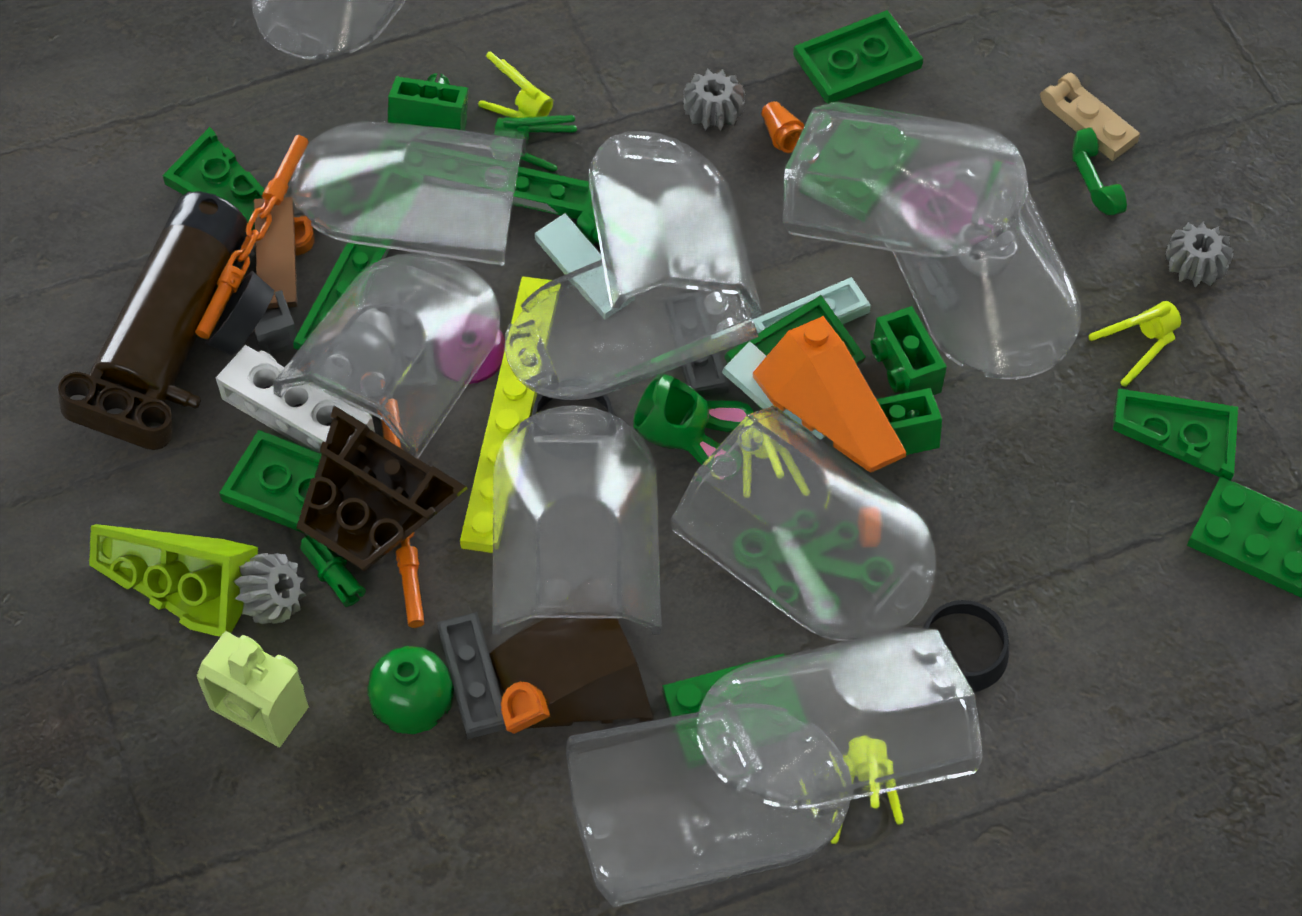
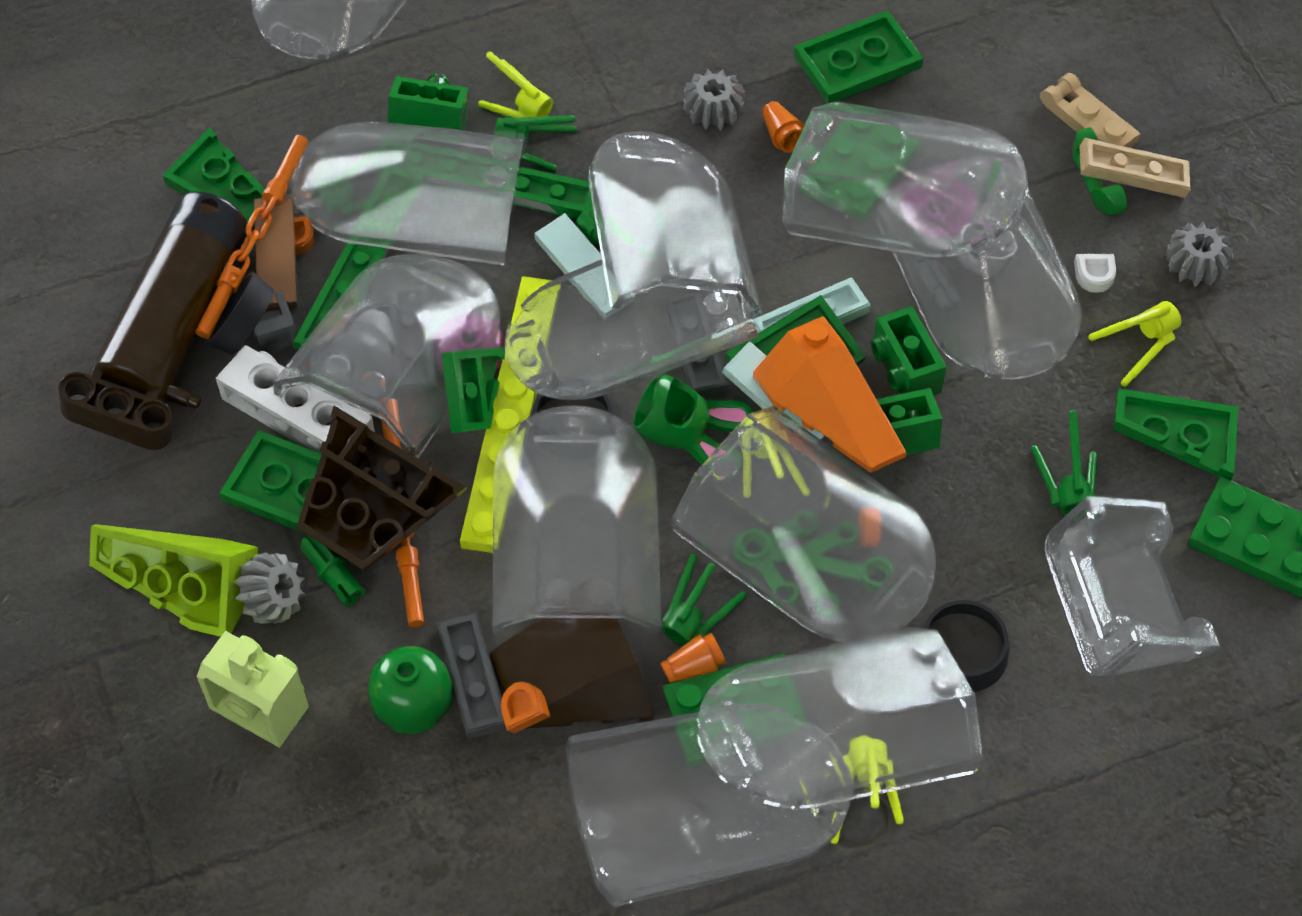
(471, 387): none -> green wing
(684, 621): none -> green plant
(694, 659): none -> orange cone
(1072, 487): none -> green plant
(1095, 271): none -> white tile
(1118, 589): none -> clear windscreen
(1134, 167): none -> tan tile

